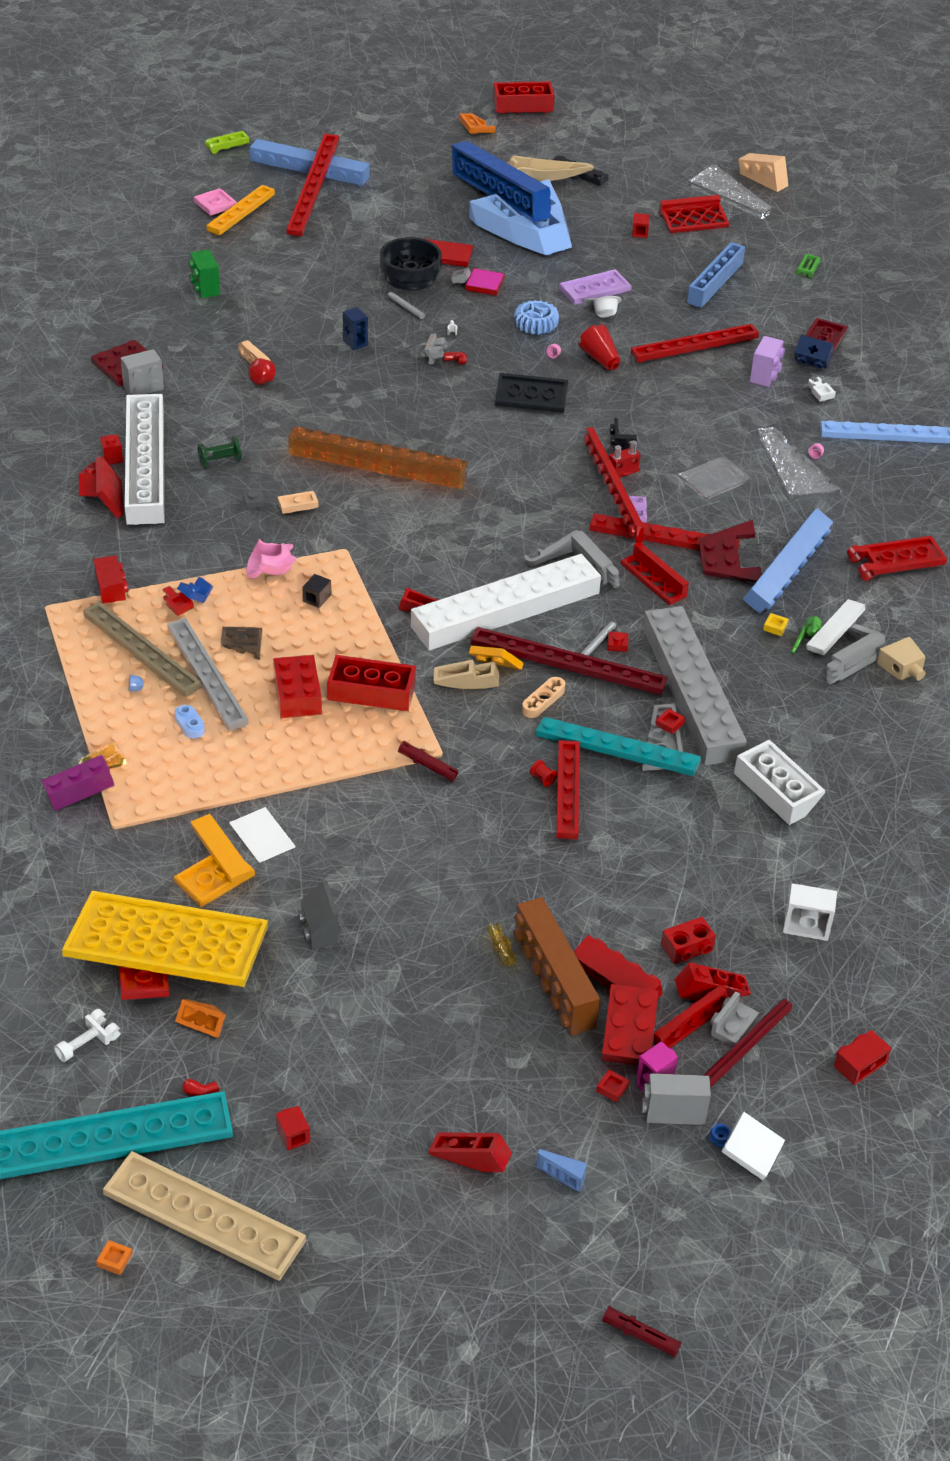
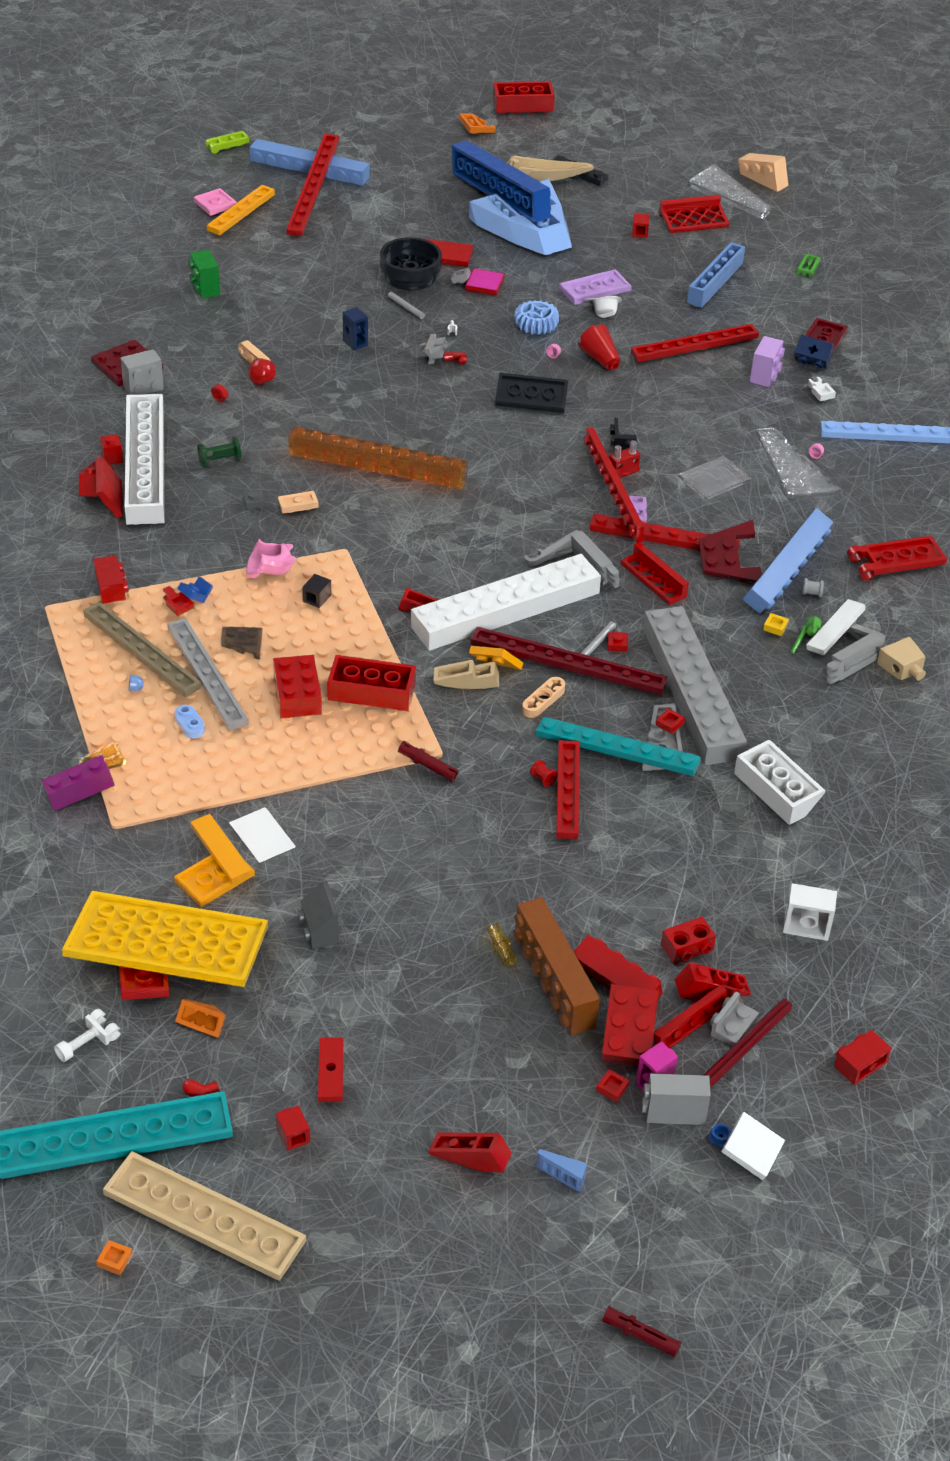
(219, 393): none -> red tile
(330, 1069): none -> red tile
(812, 587): none -> light grey bush

